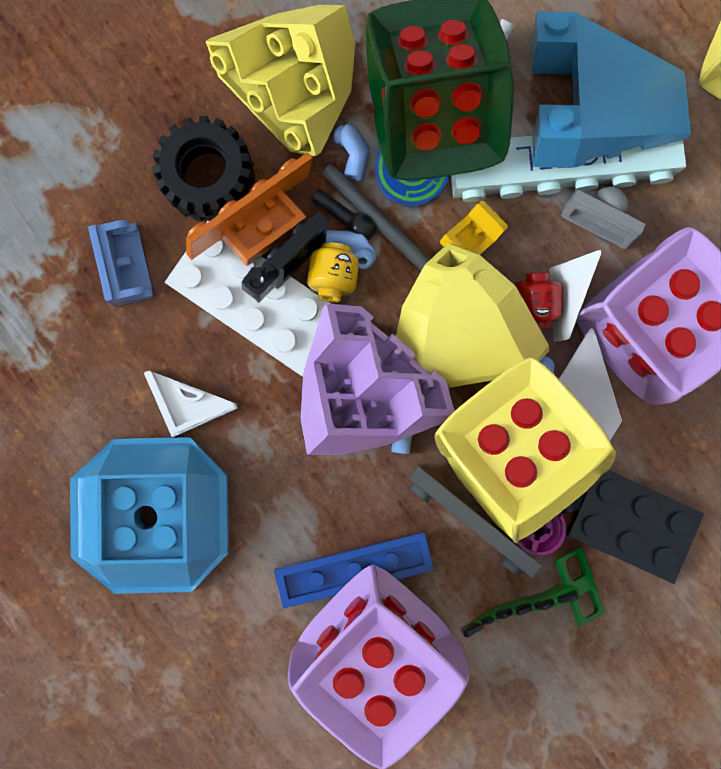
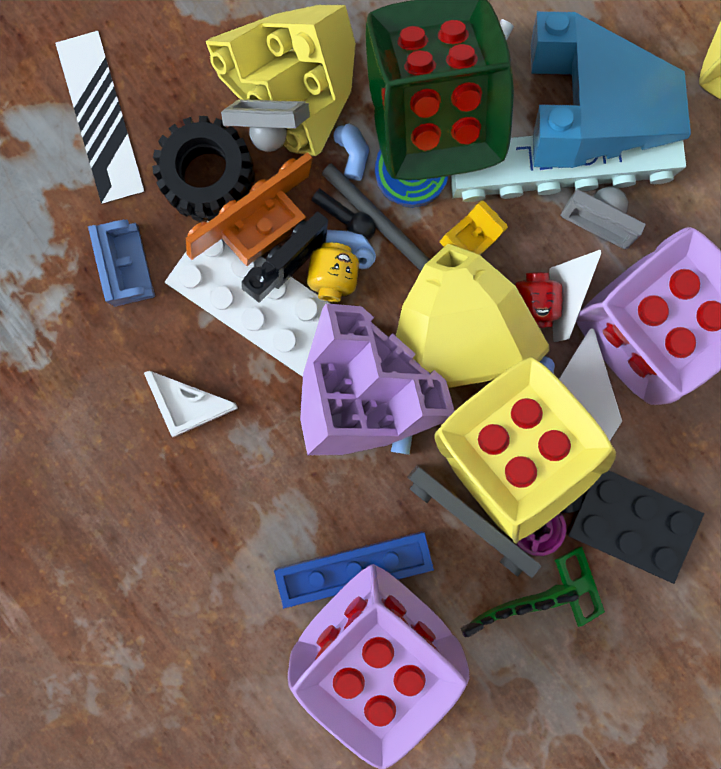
(99, 117): none -> white sticker
(190, 506): dark azure piece -> none
(266, 120): none -> light grey tile

